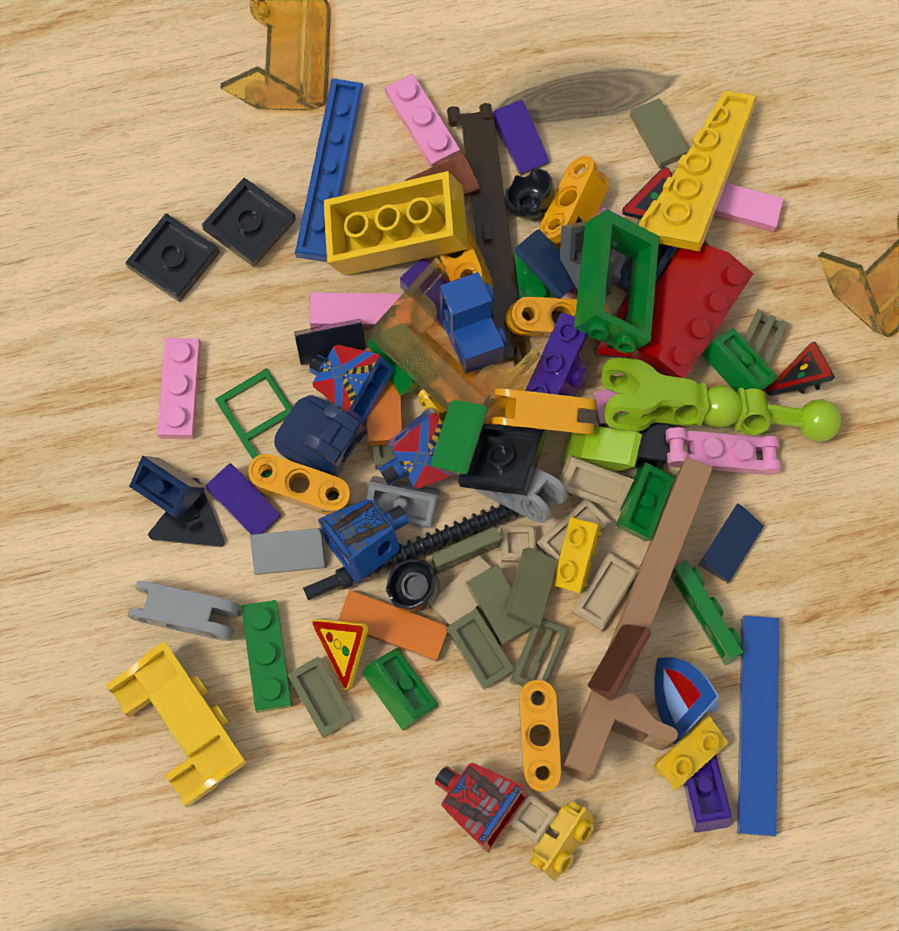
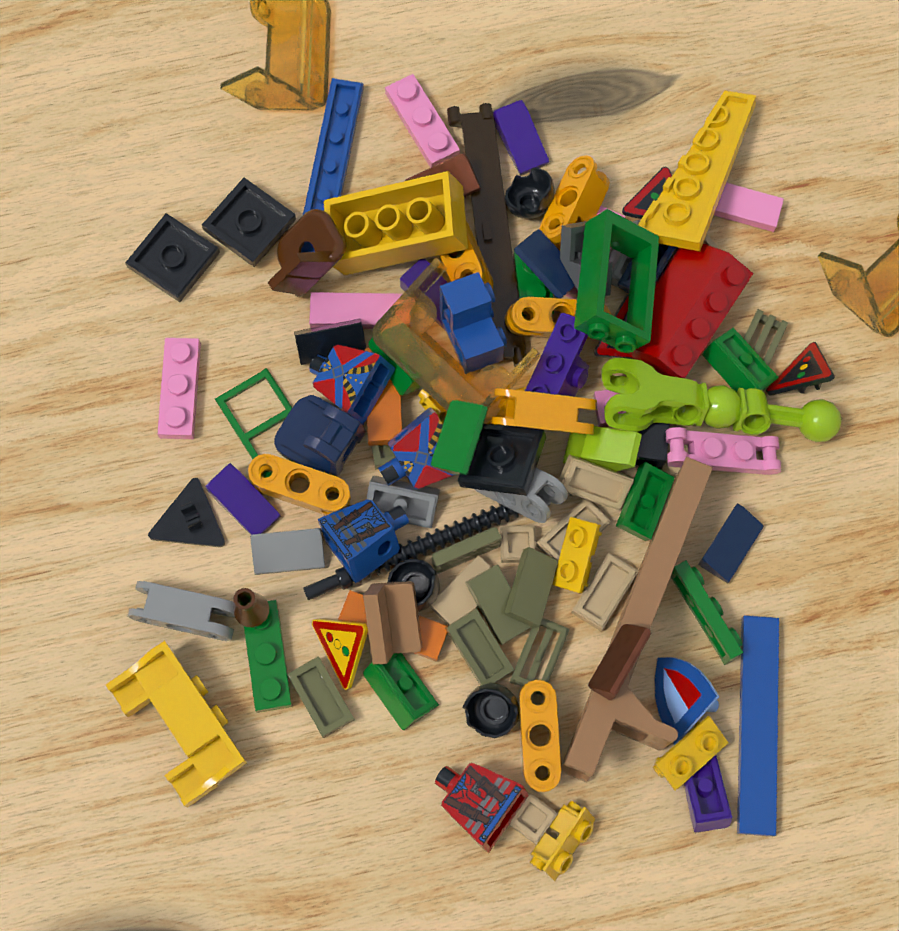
(165, 485): dark blue slope -> none
(253, 613): none -> reddish brown cone
(303, 270): none -> reddish brown piece
(392, 620): none -> medium nougat panel
(491, 710): none -> black hair
(659, 132): olive tile -> none

